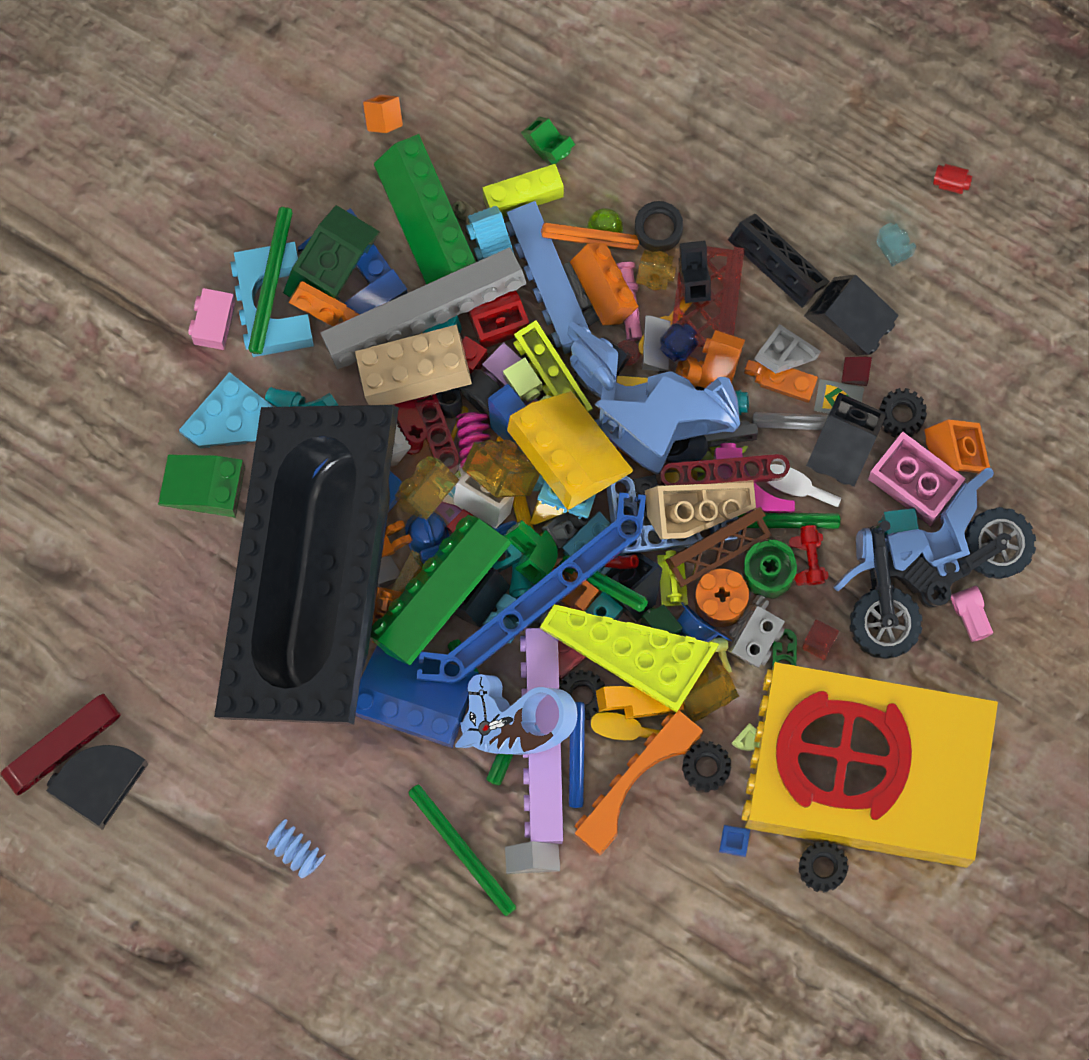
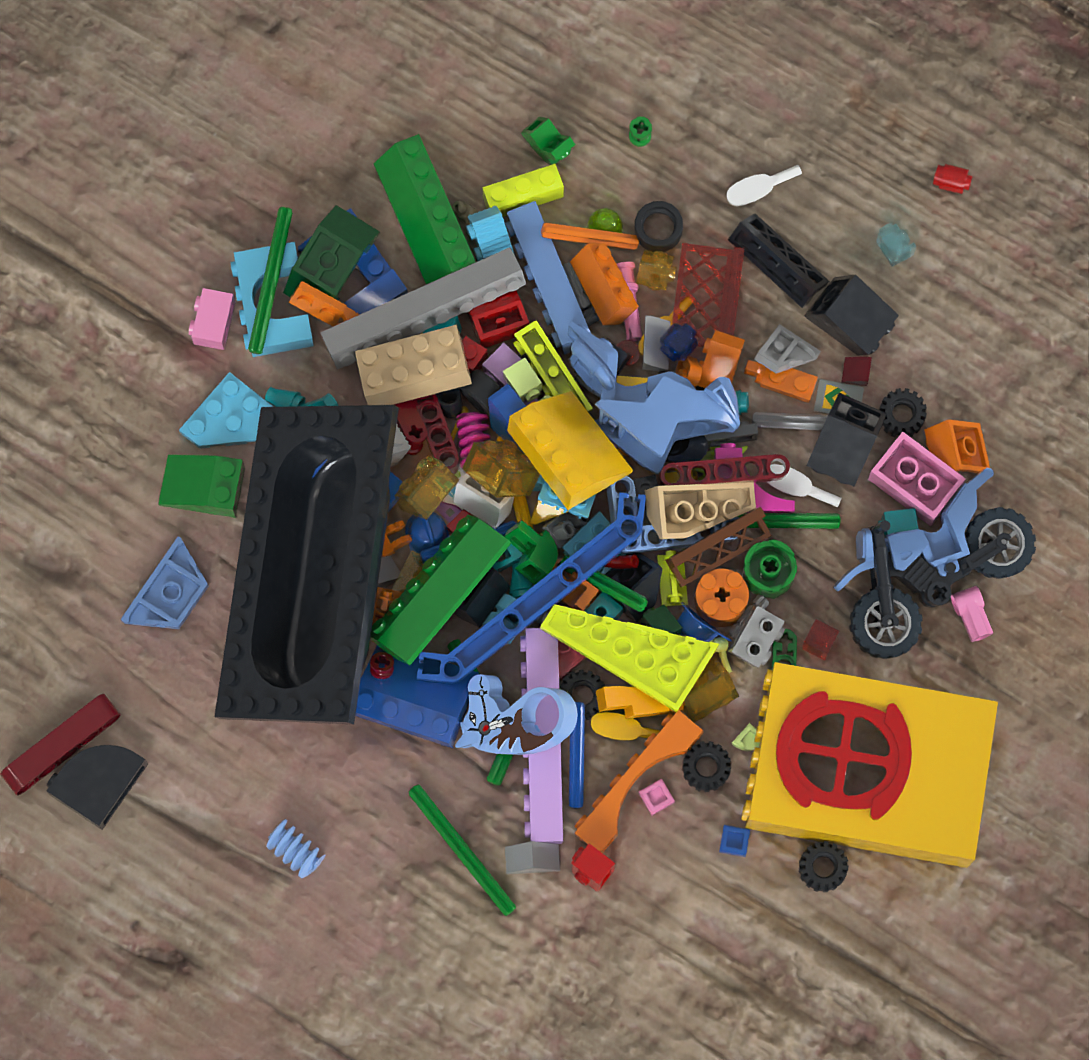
(169, 591): none -> medium blue wing
(382, 673): none -> dark red bush
(383, 113): orange panel -> none
(591, 867): none -> red brick
(634, 127): none -> green bush
(656, 797): none -> bright pink tile
(694, 272): black brick -> none
(758, 186): none -> white piece
(809, 541): red piece -> none

